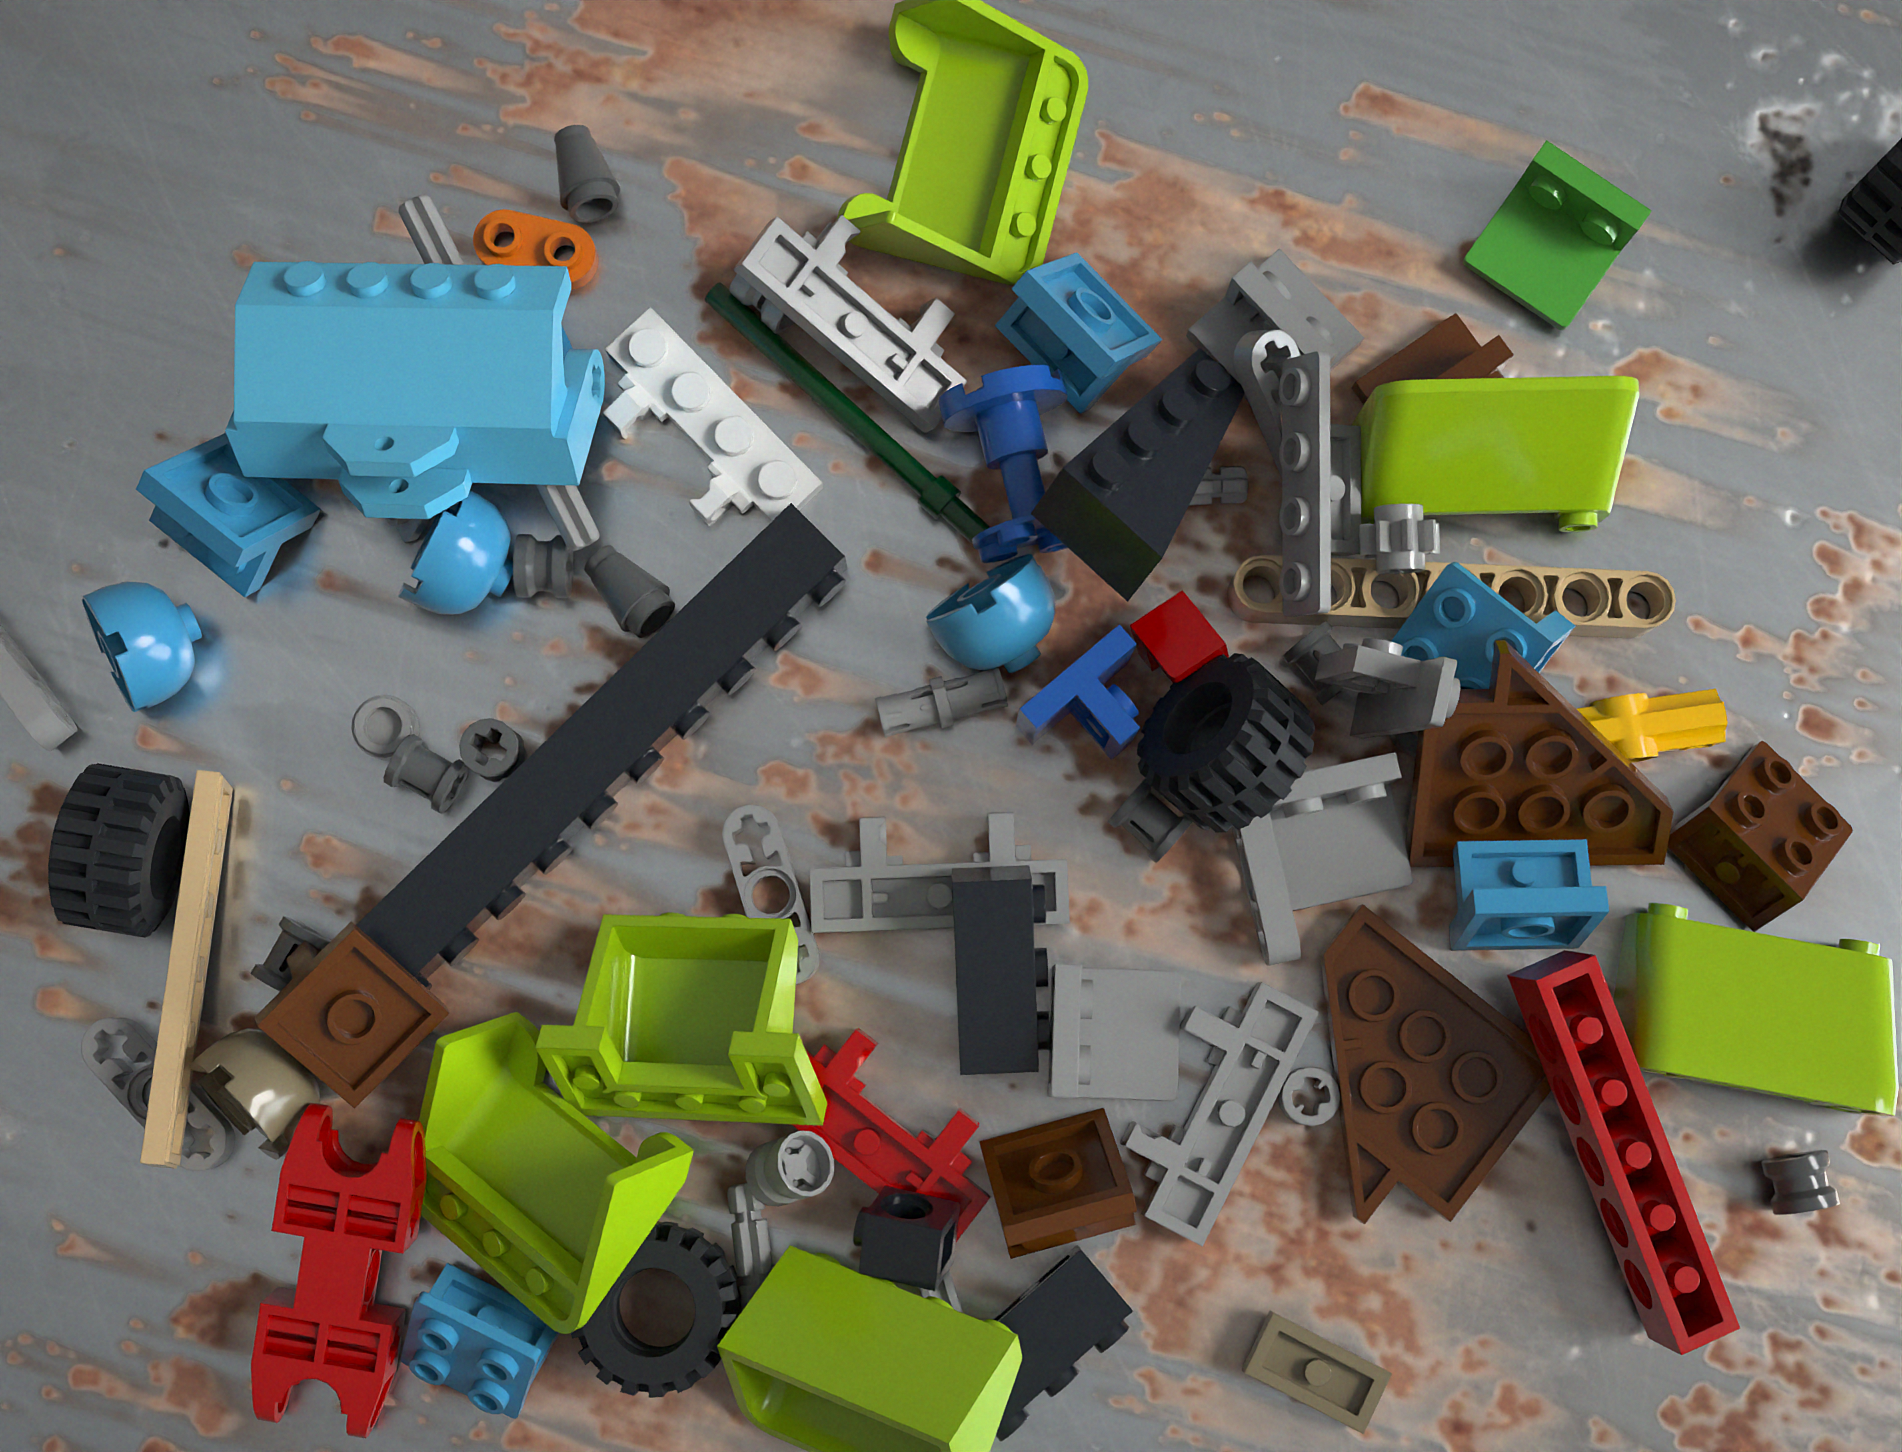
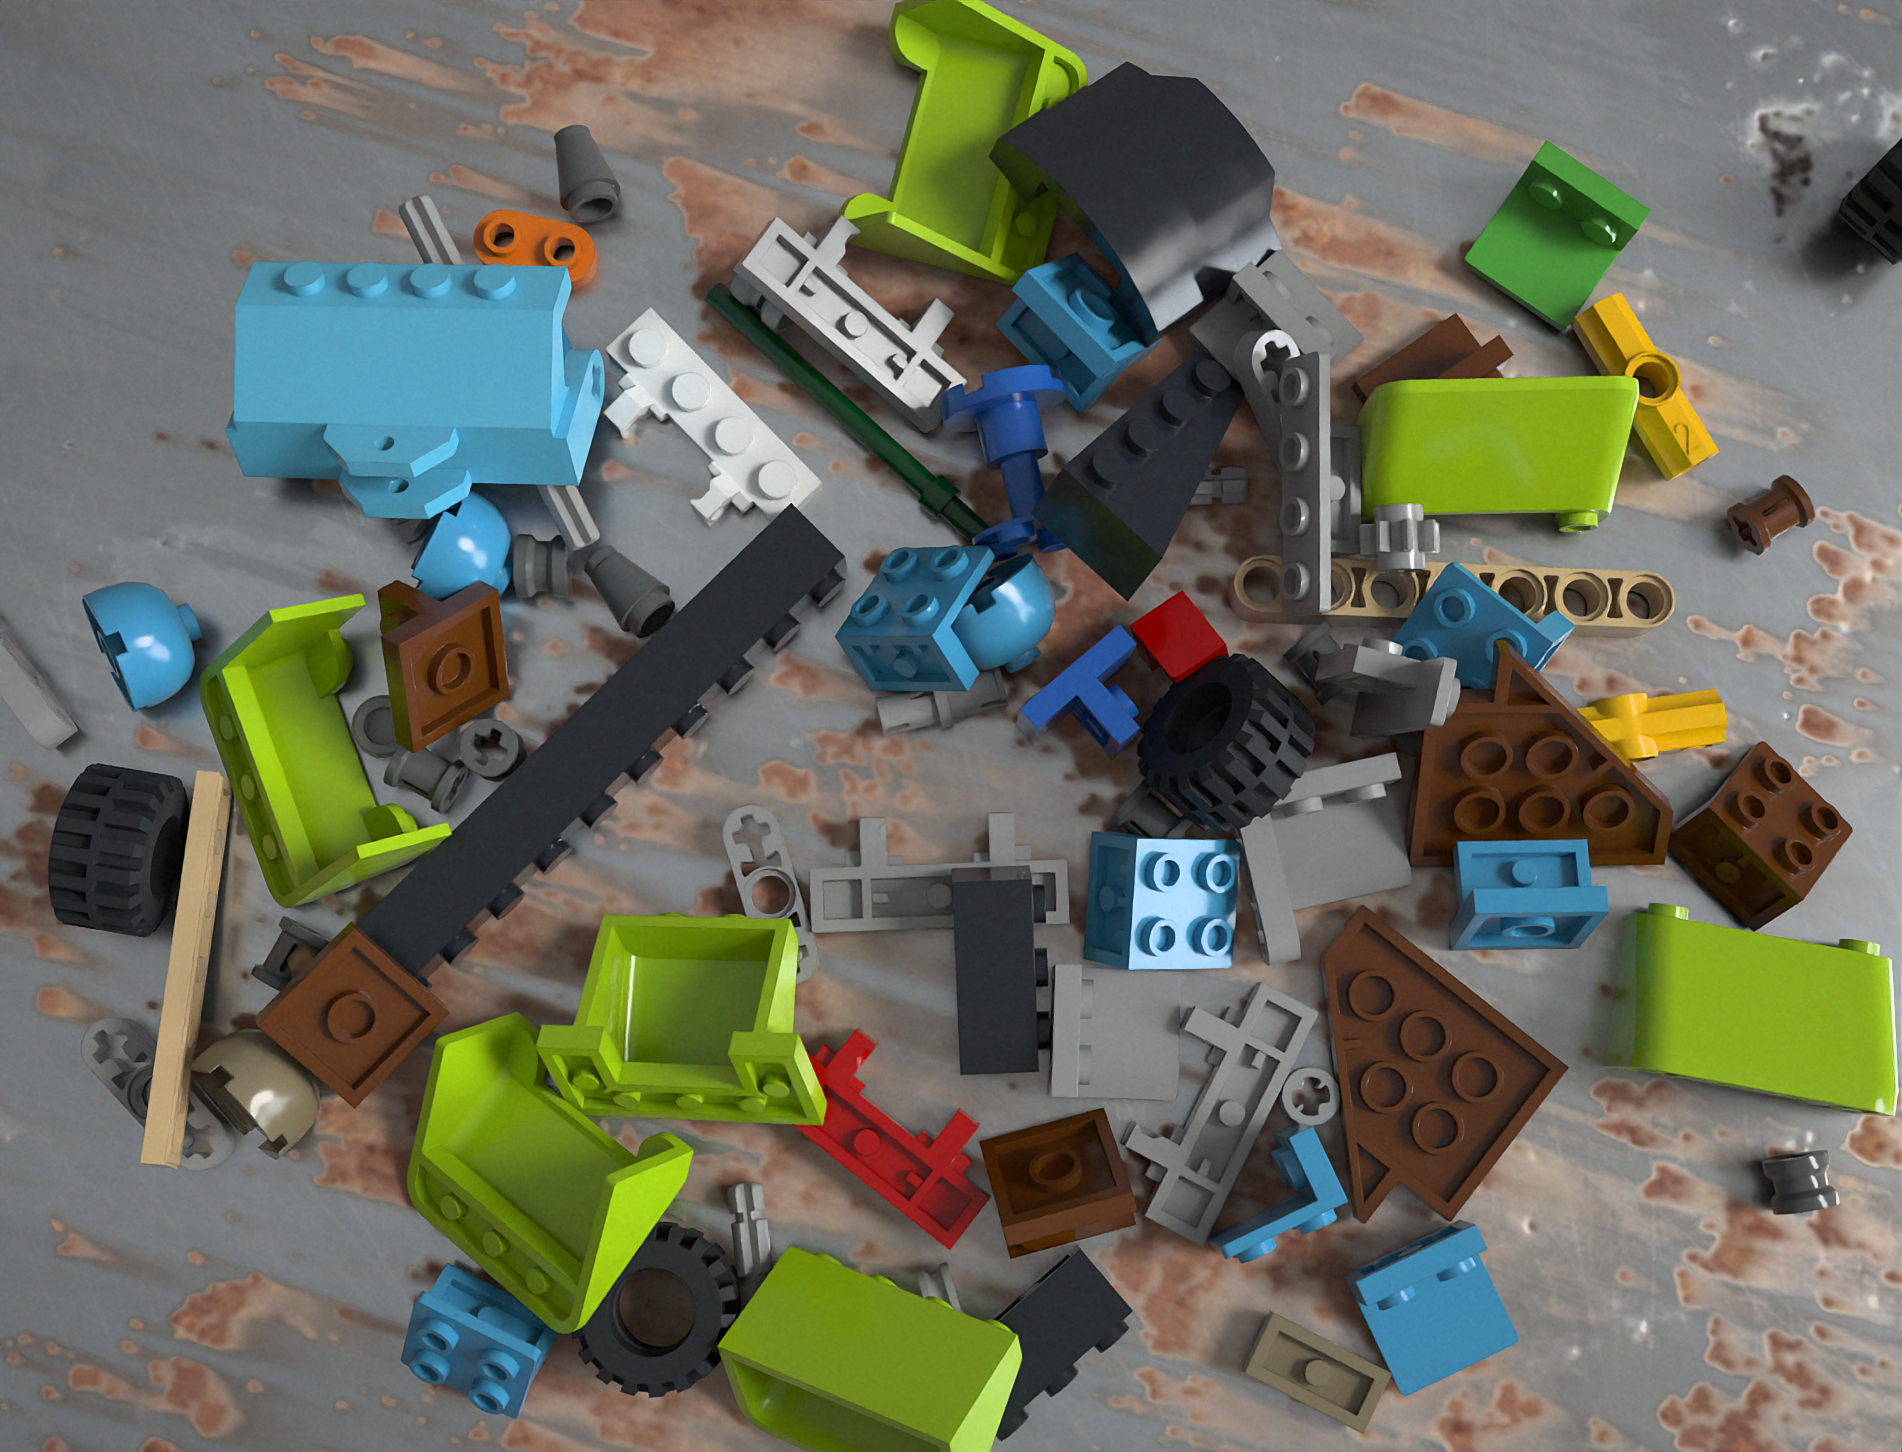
(222, 516): dark azure bracket -> none
(295, 760): none -> lime windscreen
(330, 1321): red piece -> none
(441, 659): none -> reddish brown bracket
(789, 1168): light grey wheel -> none
(903, 620): none -> dark azure bracket
(907, 1237): black brick -> none
(1155, 184): none -> black slope
(1161, 902): none -> dark azure bracket
(1307, 1169): none -> dark azure bracket
(1432, 1307): none -> dark azure bracket
(1623, 1151): red brick -> none
(1664, 422): none -> yellow piece
(1771, 514): none -> reddish brown bush

